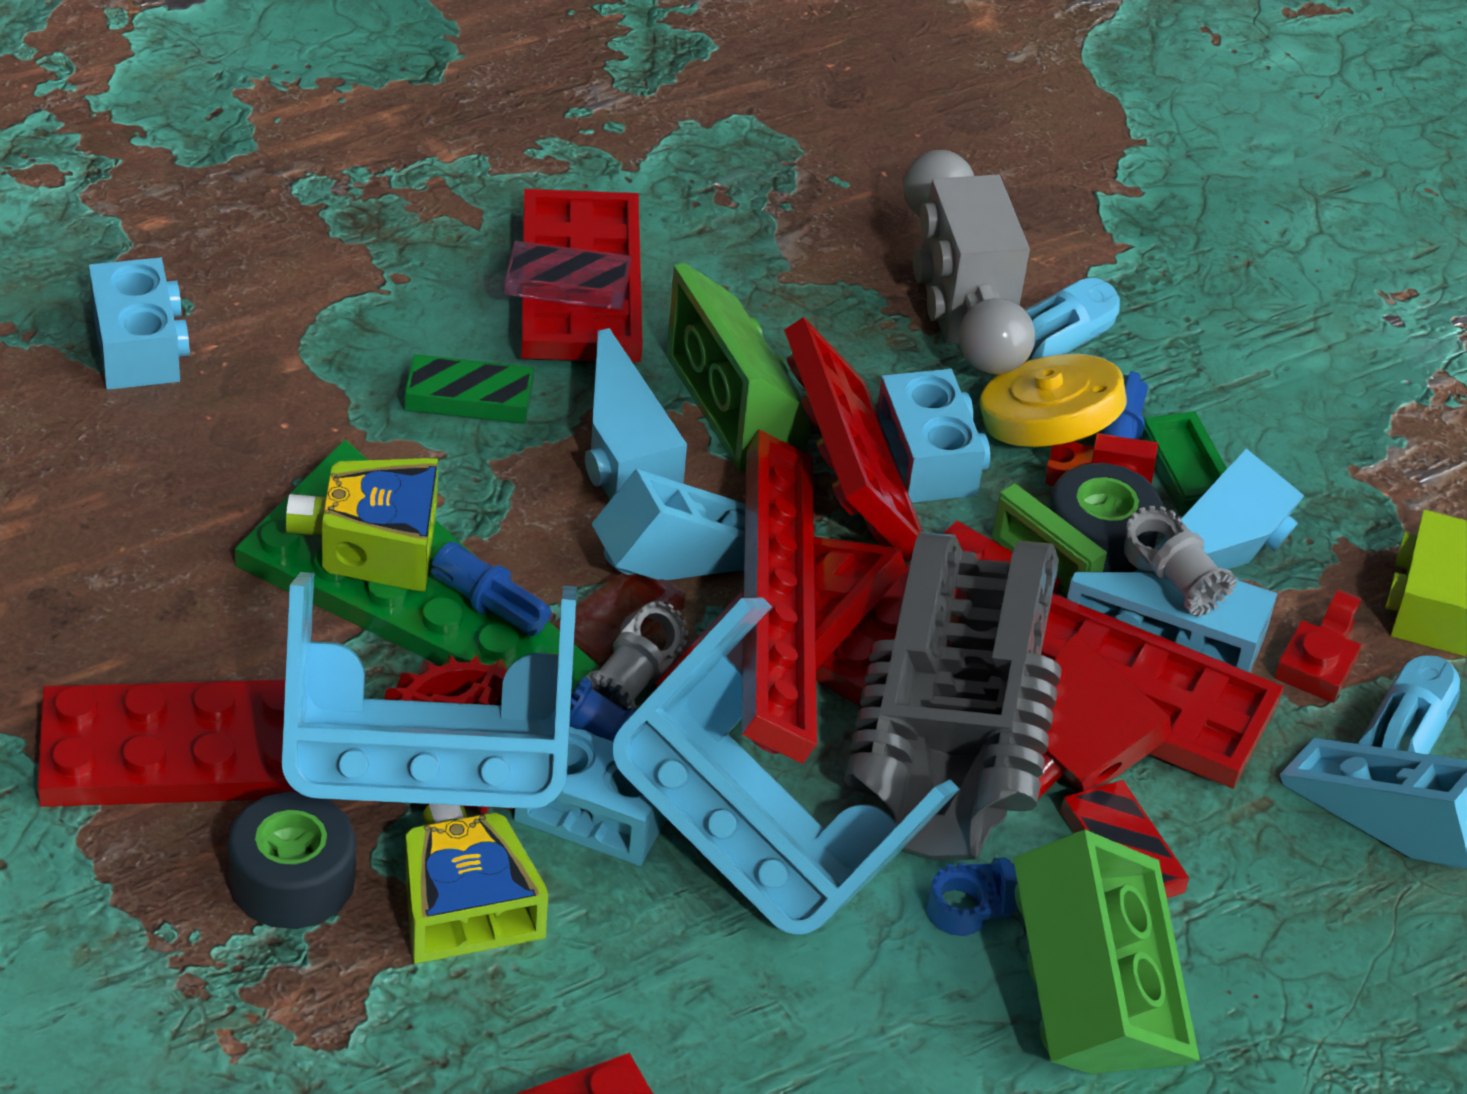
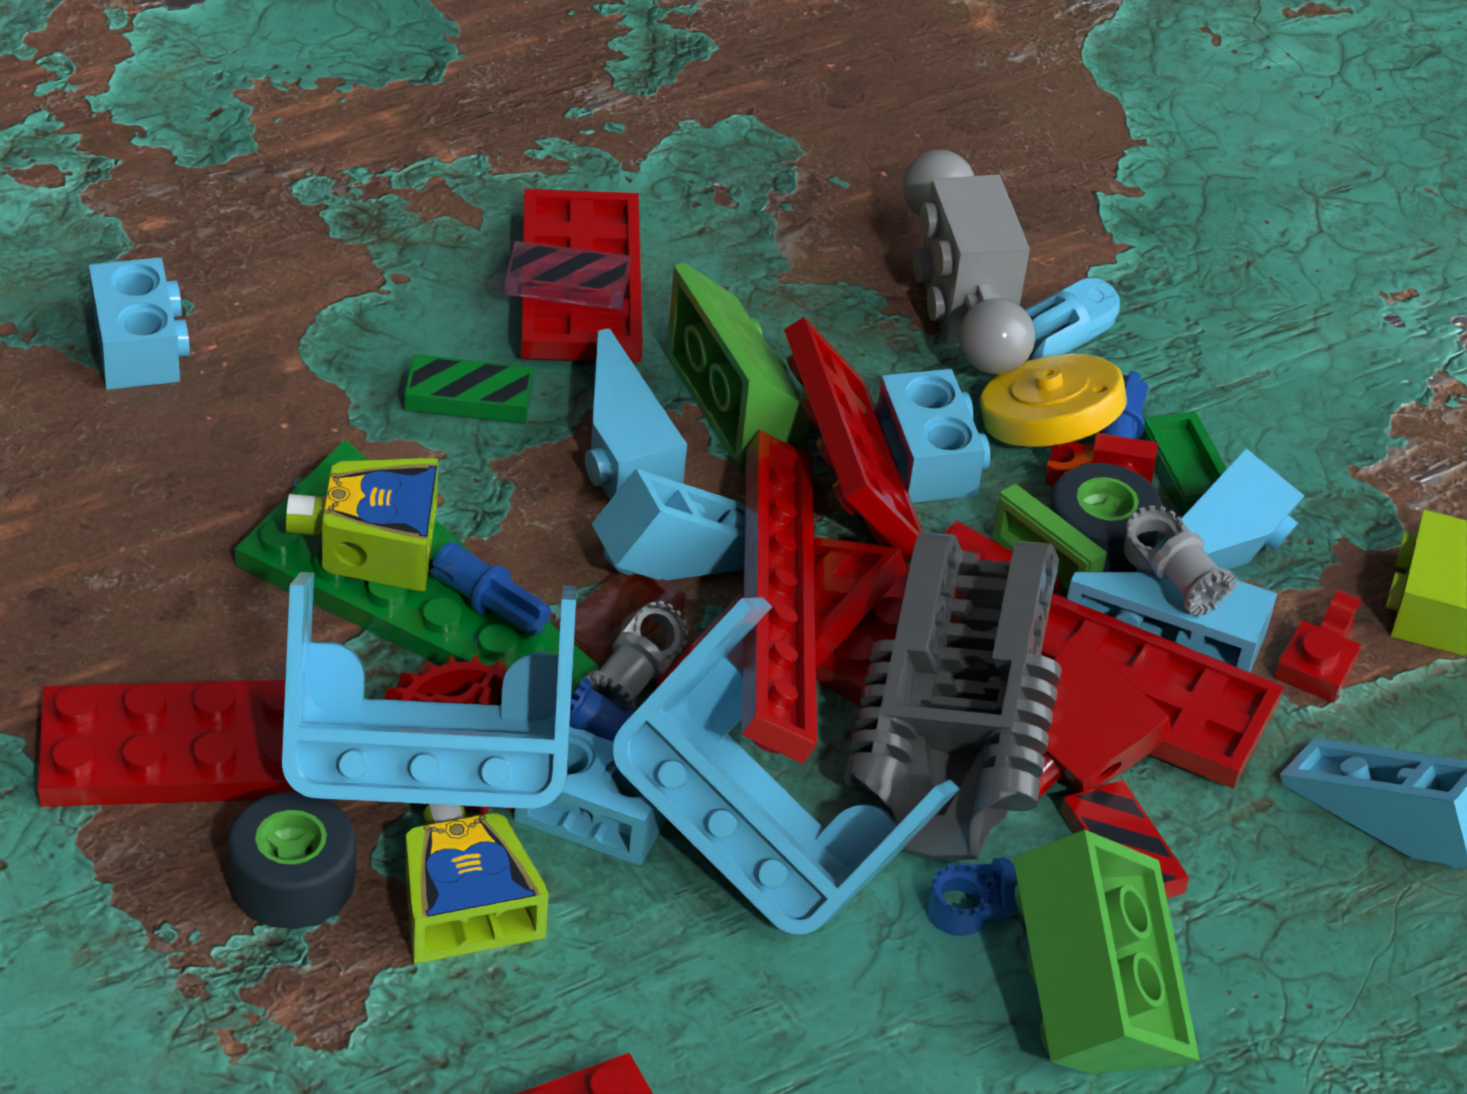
(1415, 706): medium azure arm -> none

